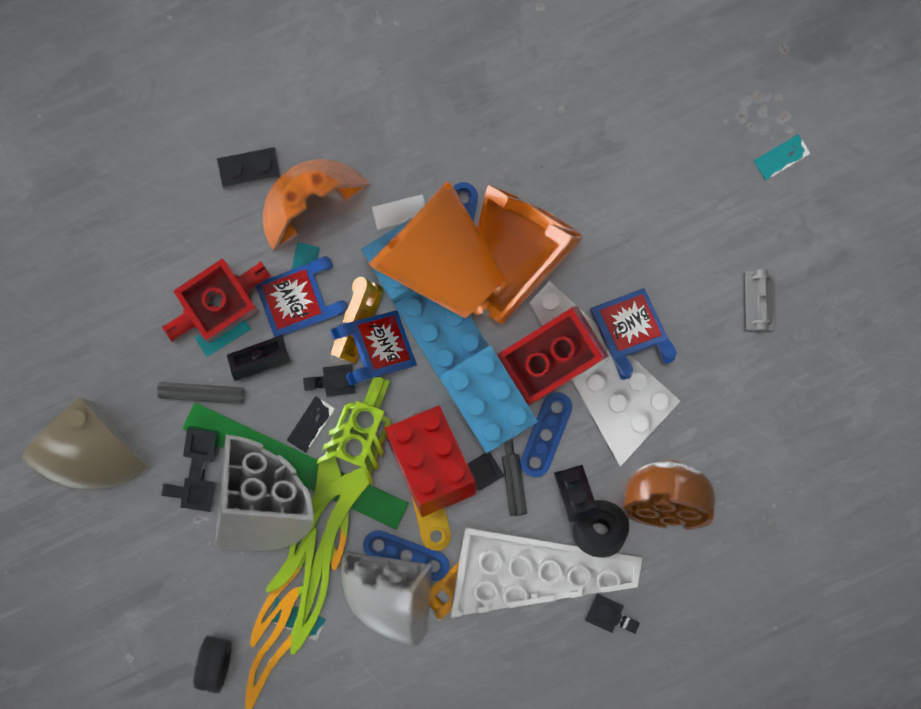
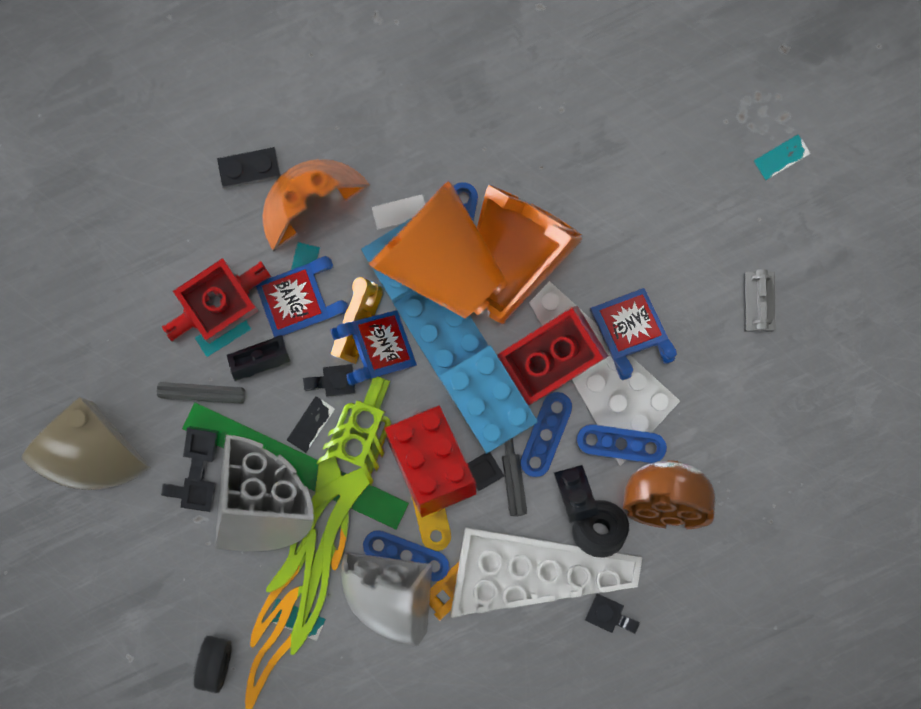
(635, 442): none -> blue plate

